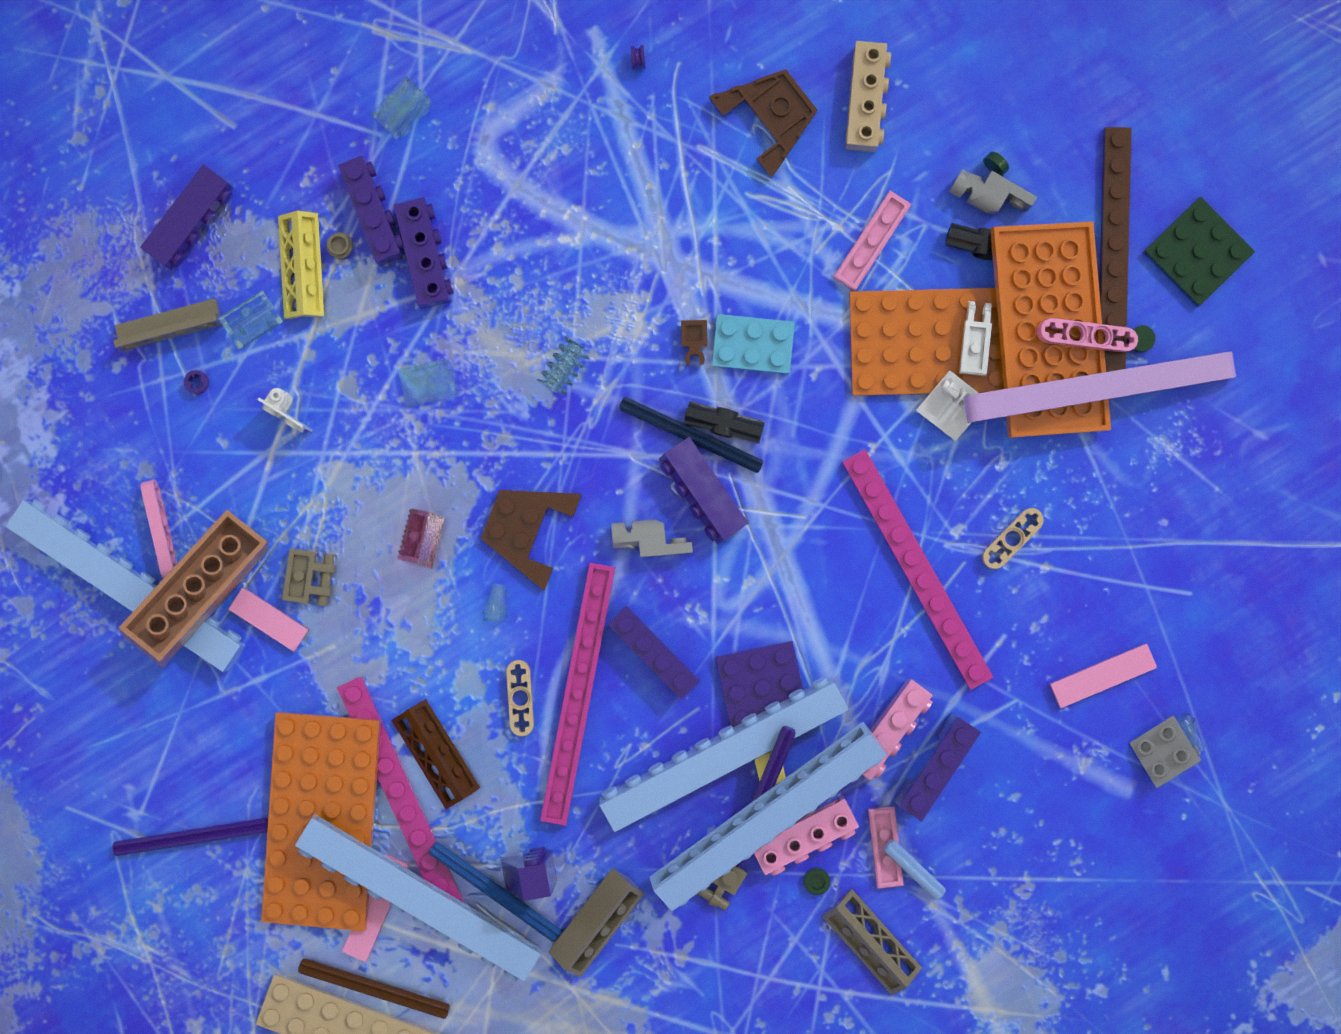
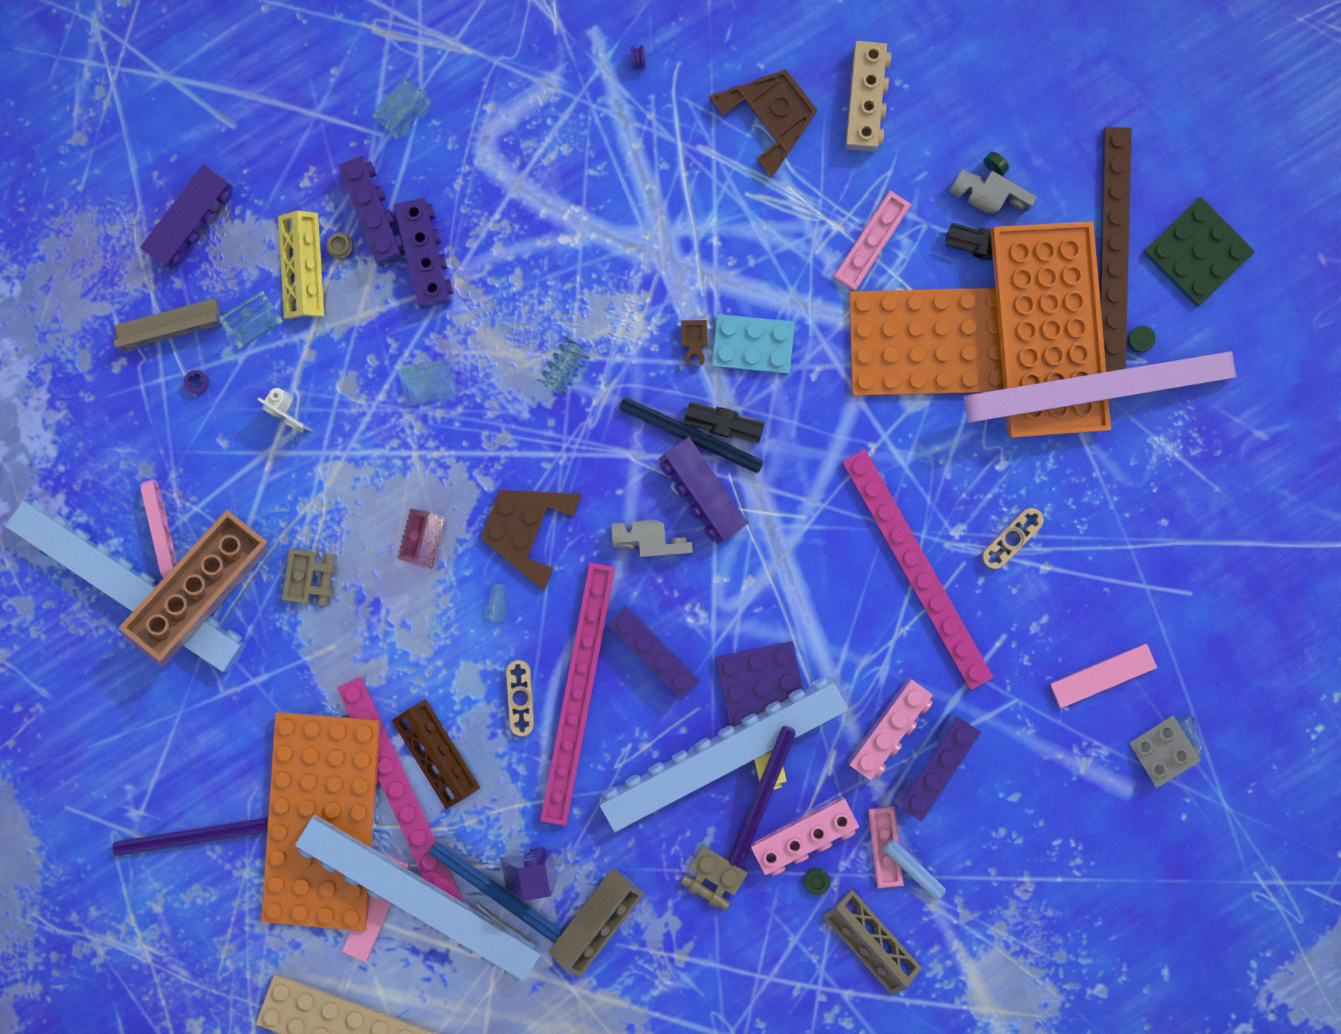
(268, 619): bright pink tile -> none
(374, 988): reddish brown axle -> none
(767, 816): light blue brick -> none
(946, 405): white hinge -> none
(976, 342): white hinge -> none
(1087, 335): bright pink beam -> none

